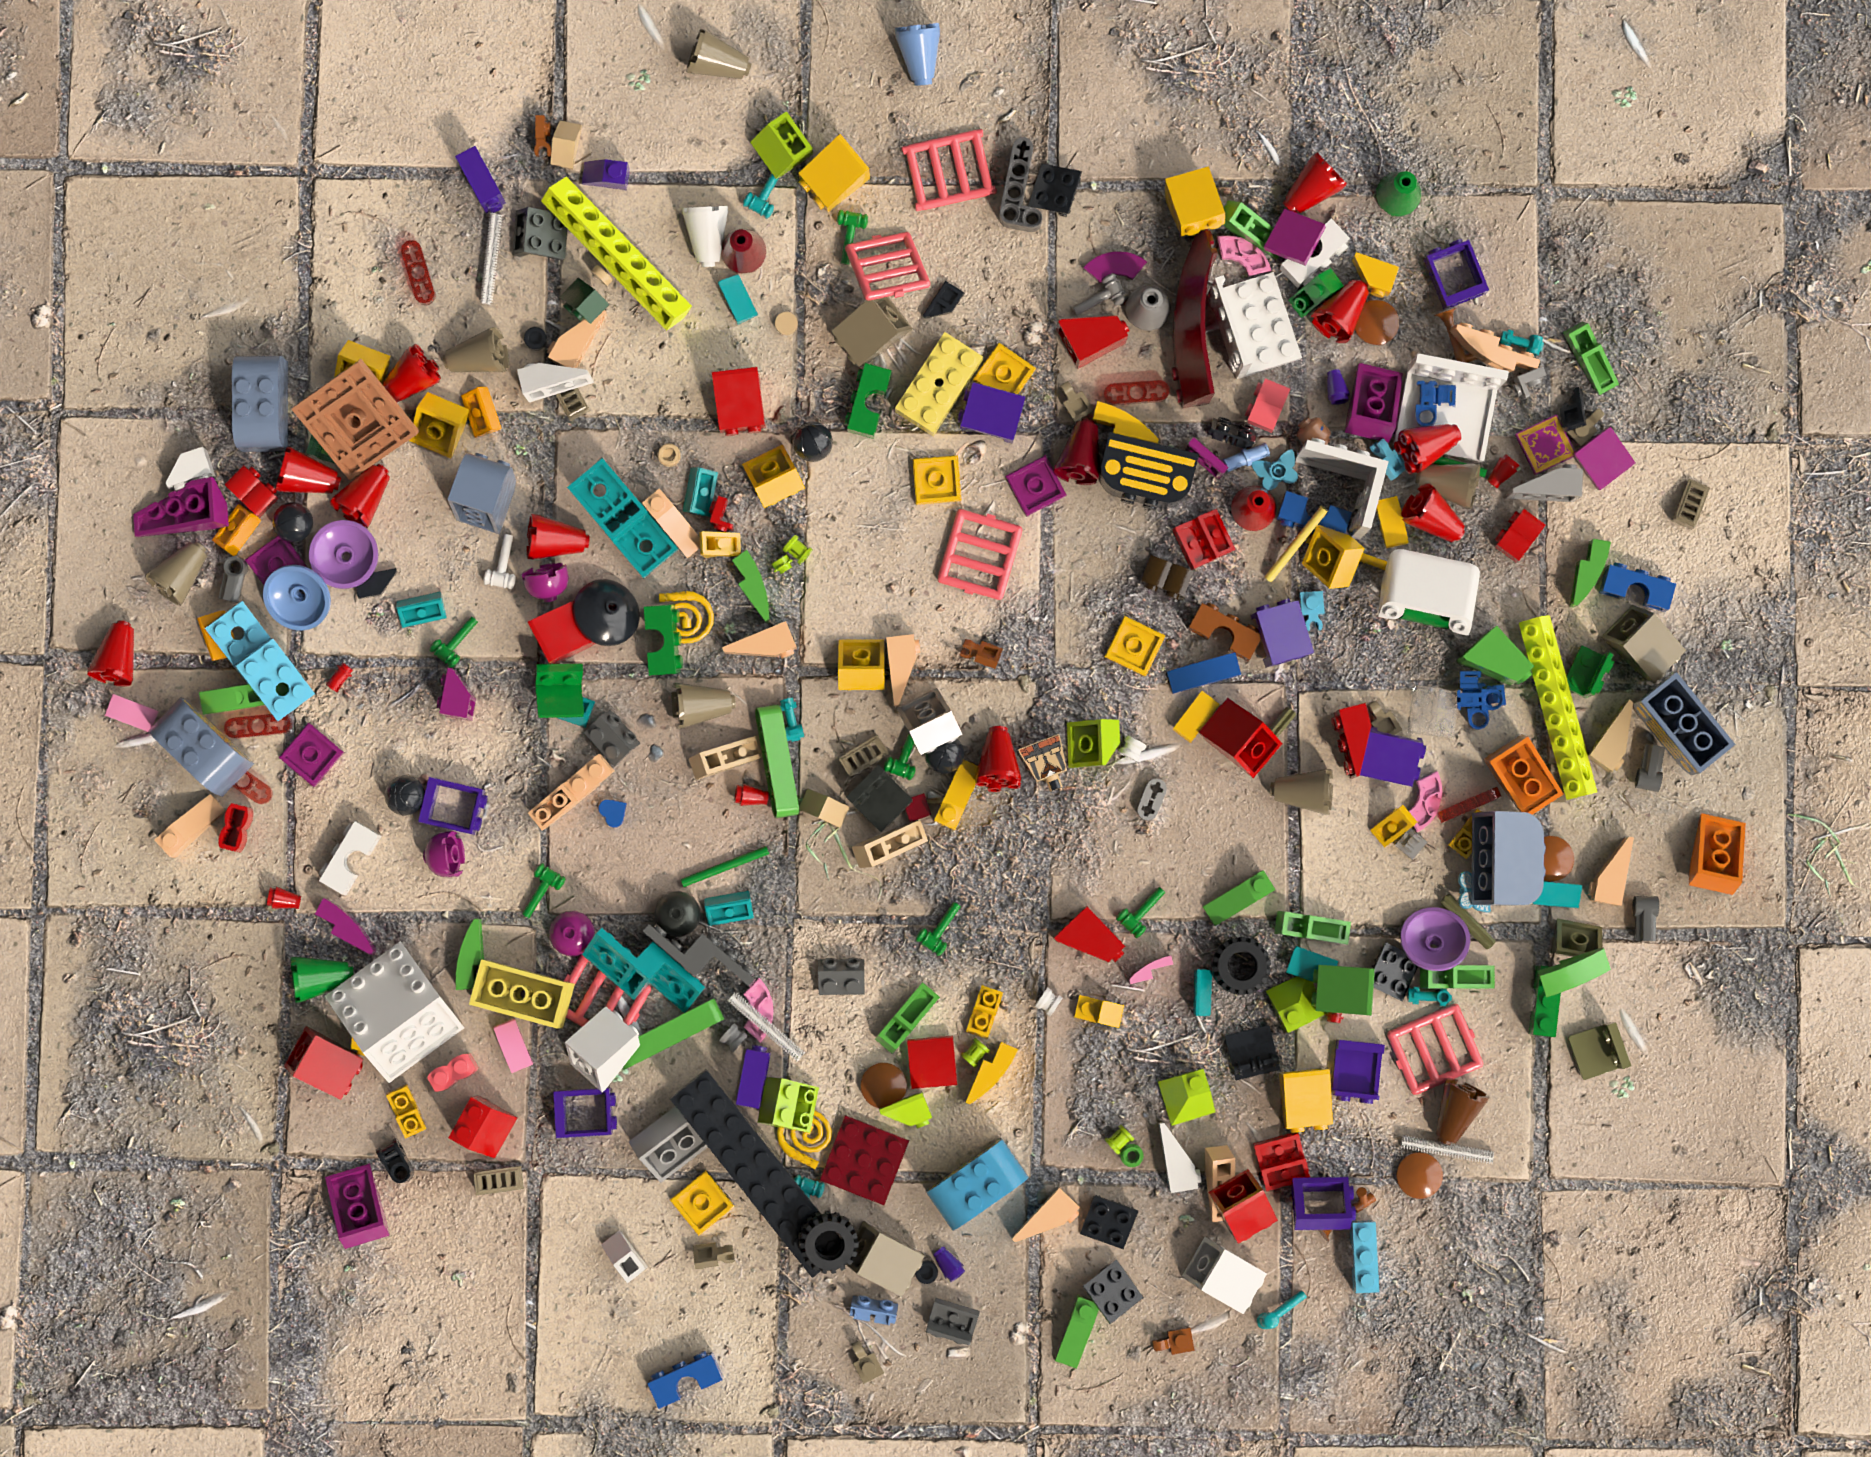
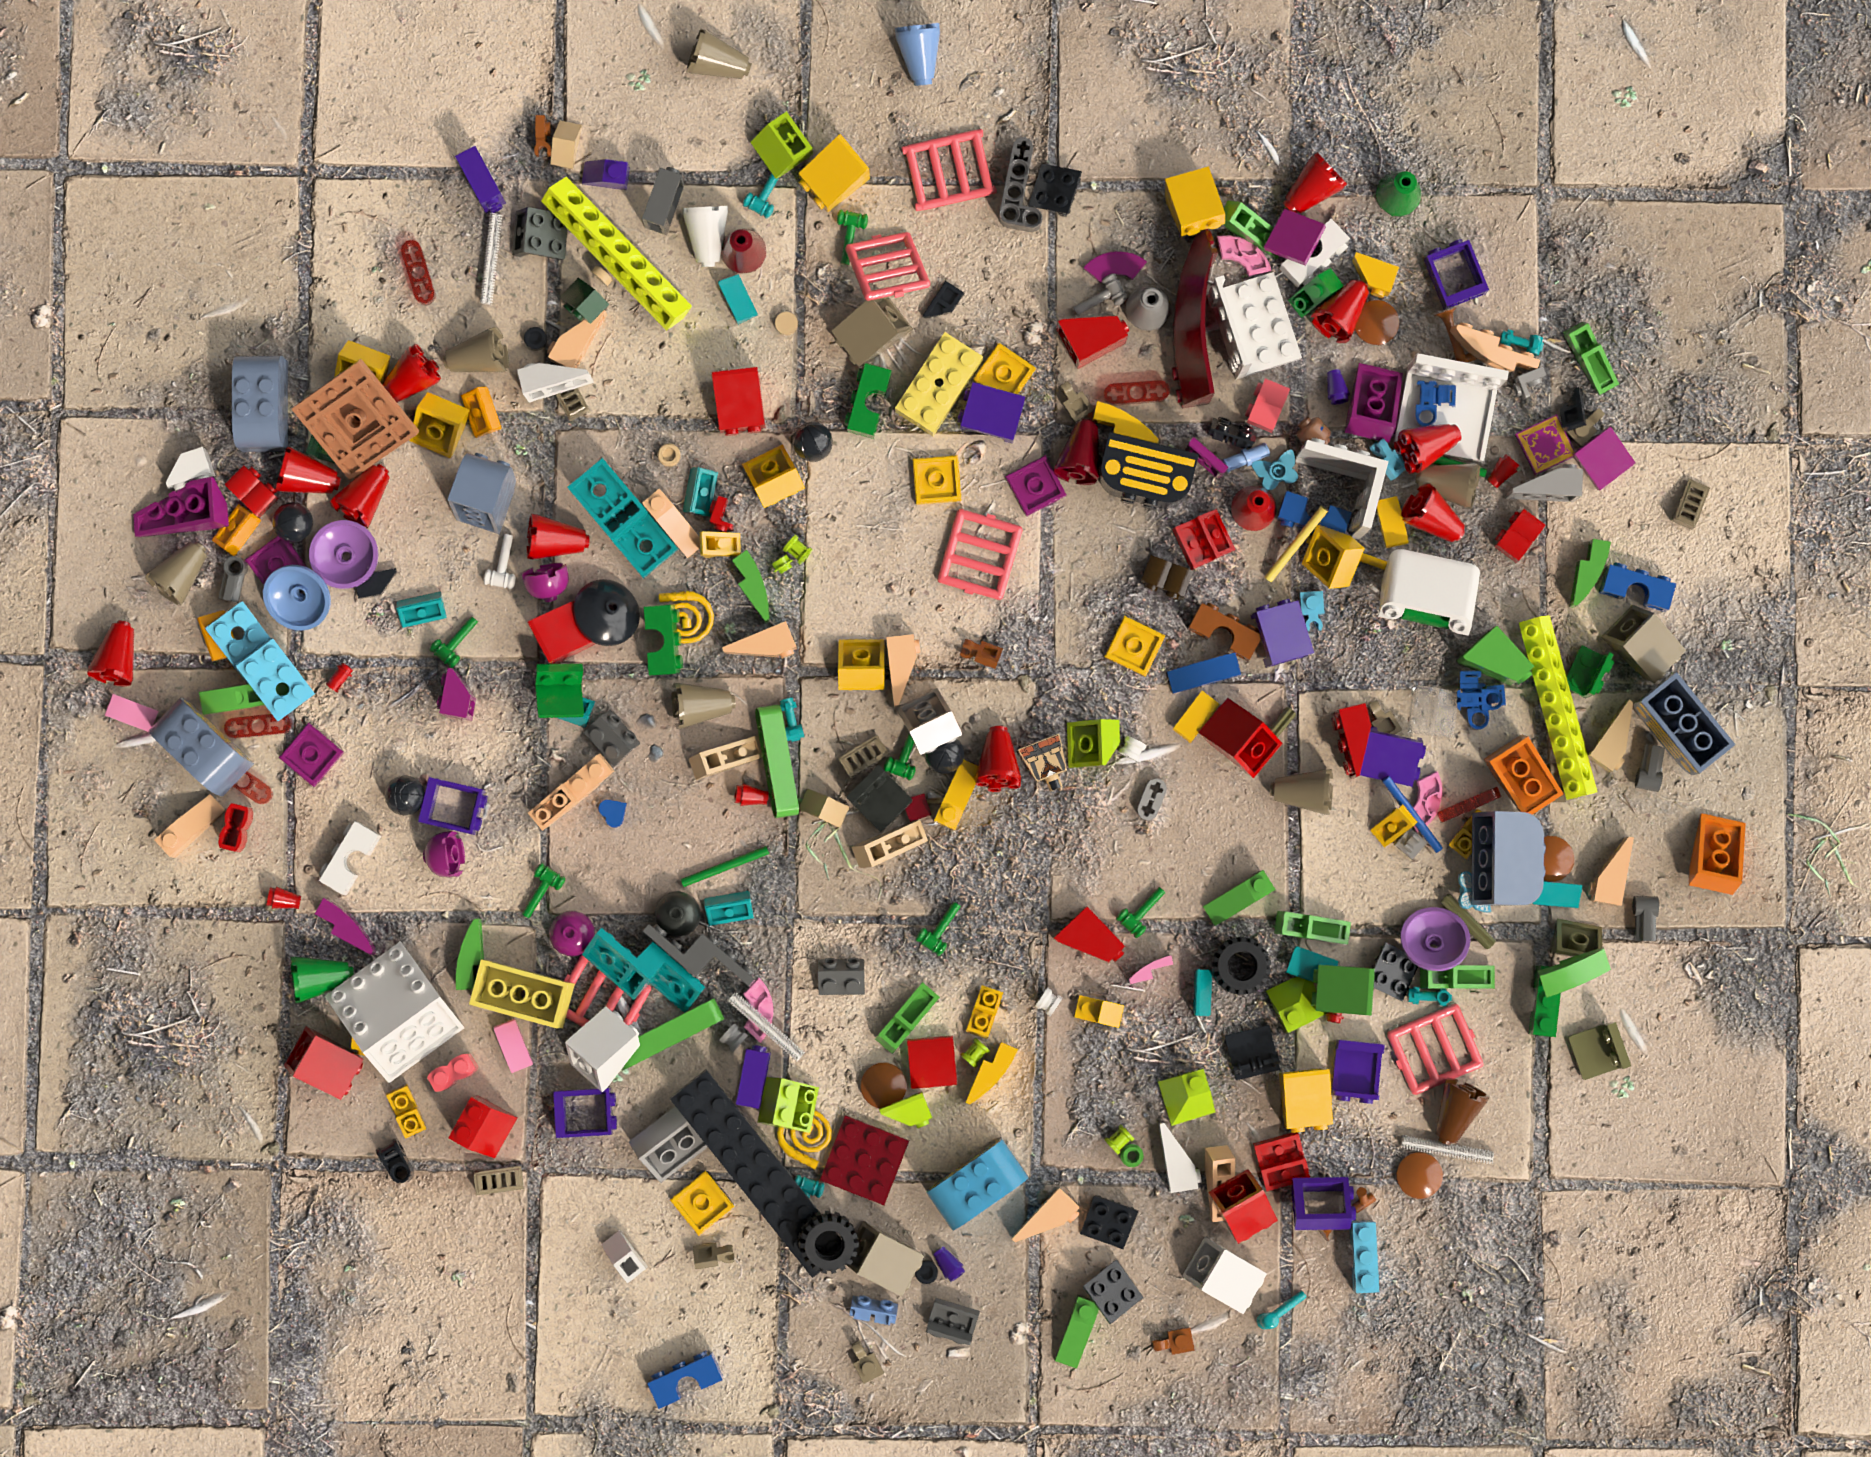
(357, 1206): magenta slope -> none
(663, 200): none -> dark grey window
(1421, 826): none -> blue bar

